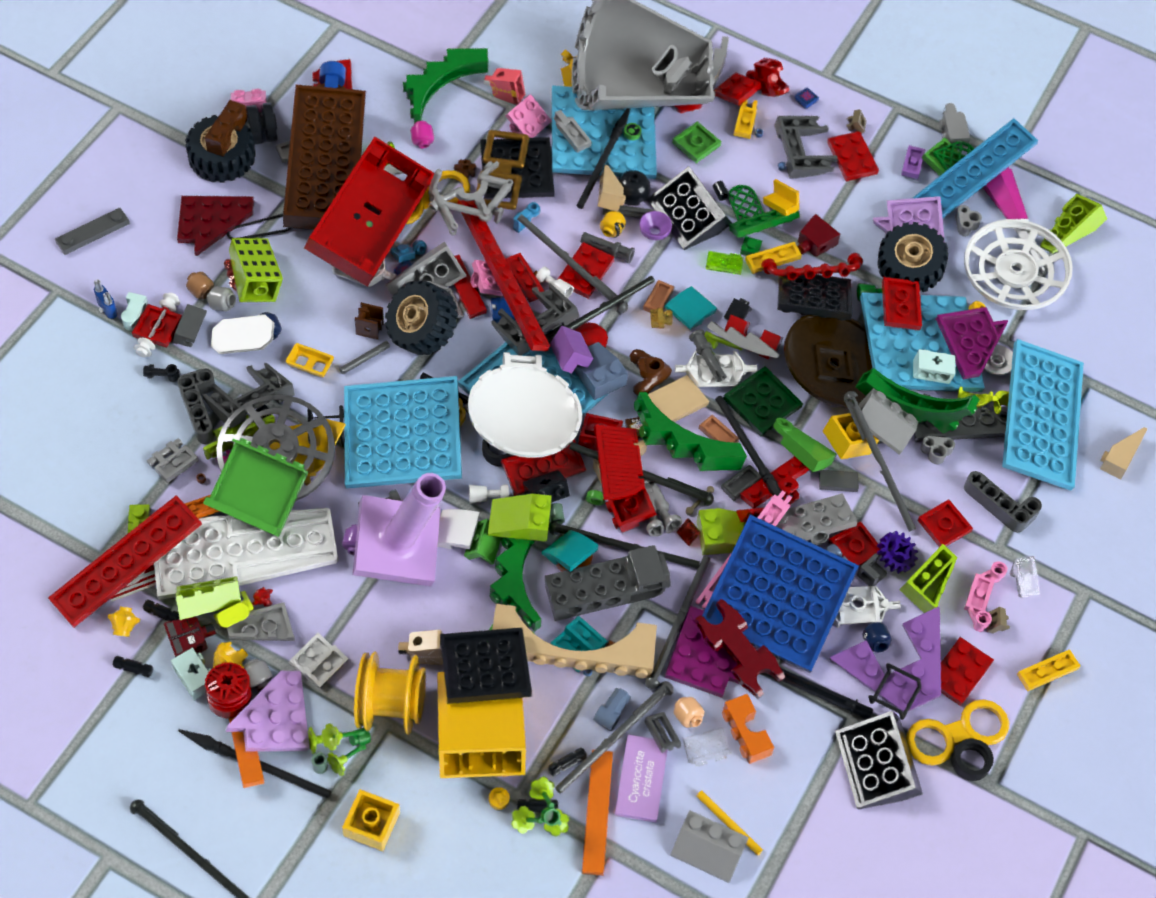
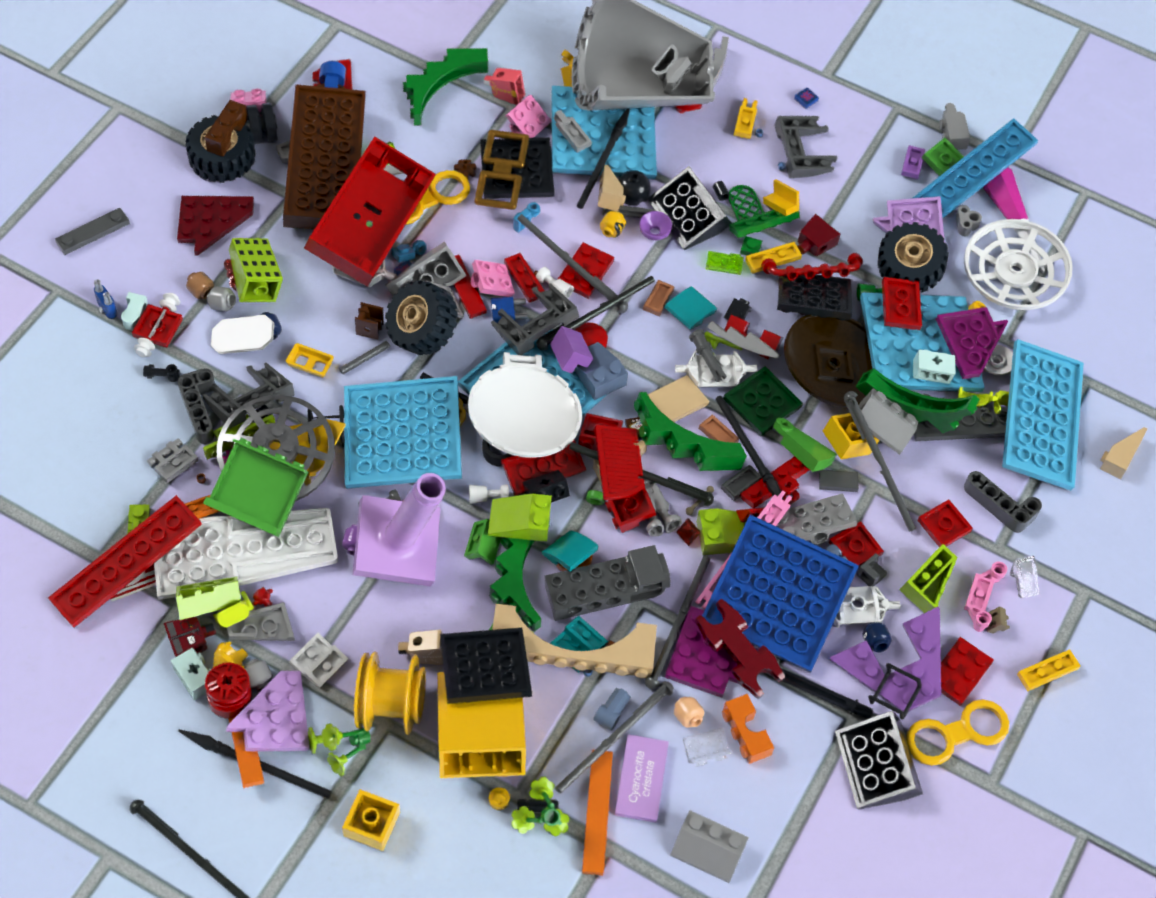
(123, 621): yellow rock -> none
(132, 666): black axle -> none
(160, 611): black axle -> none
(189, 325): dark grey hinge -> none
(257, 221): black piece -> none
(319, 757): sand green hinge -> none
(422, 134): dark pink head -> none
(457, 528): white slope -> none
(484, 211): light grey piece -> none
(506, 281): red plate -> none
(554, 527): pearl dark grey bar -> none
(557, 513): sand green hinge -> none
(567, 761): black axle -> none
(615, 249): dark grey pin -> none
(632, 131): bright green tile -> none
(652, 370): reddish brown head -> none
(659, 318): clear yellow piece -> none
(668, 745): dark grey tile -> none
(696, 142): bright green plate -> none
(728, 821): yellow bar -> none
(737, 88): red plate -> none
(767, 73): red piece -> none
(852, 156): red plate -> none
(857, 121): dark tan tile -> none
(897, 552): dark purple gear -> none
(937, 445): light grey piece -> none
(954, 145): green window -> none
(978, 746): black tyre -> none
(1077, 220): lime wedge -> none

